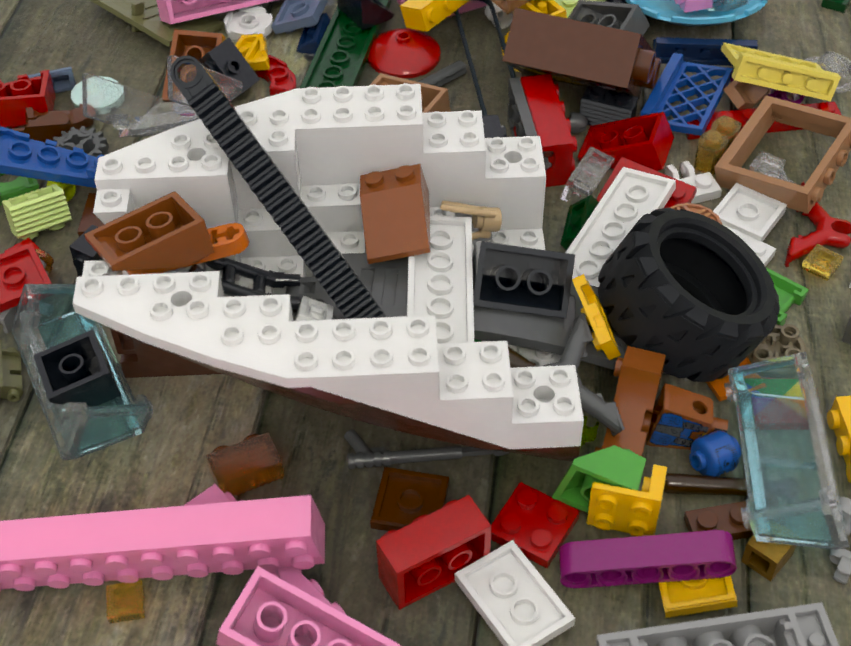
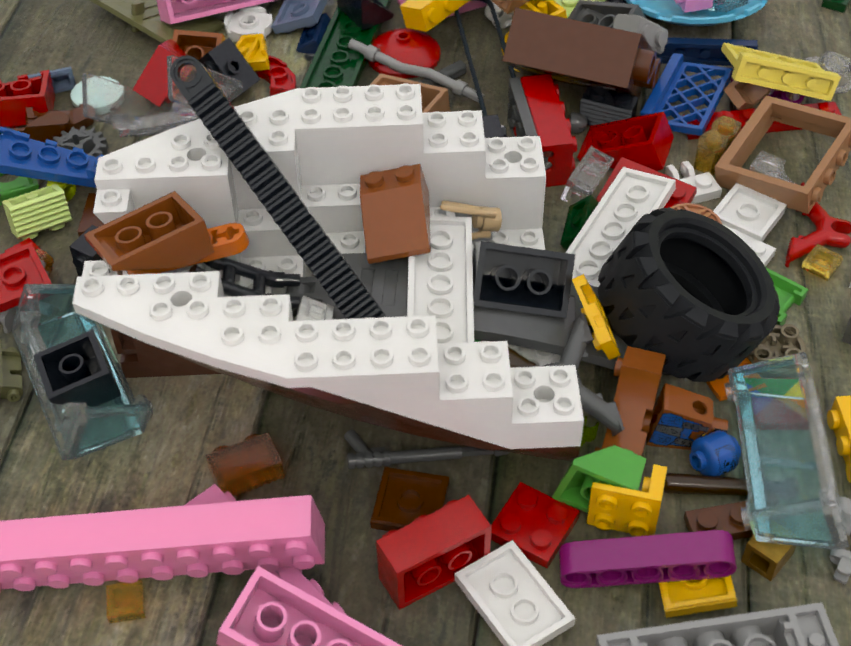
(154, 79): none -> red slope
(373, 54): none -> light grey bar
(652, 32): none -> light grey brick

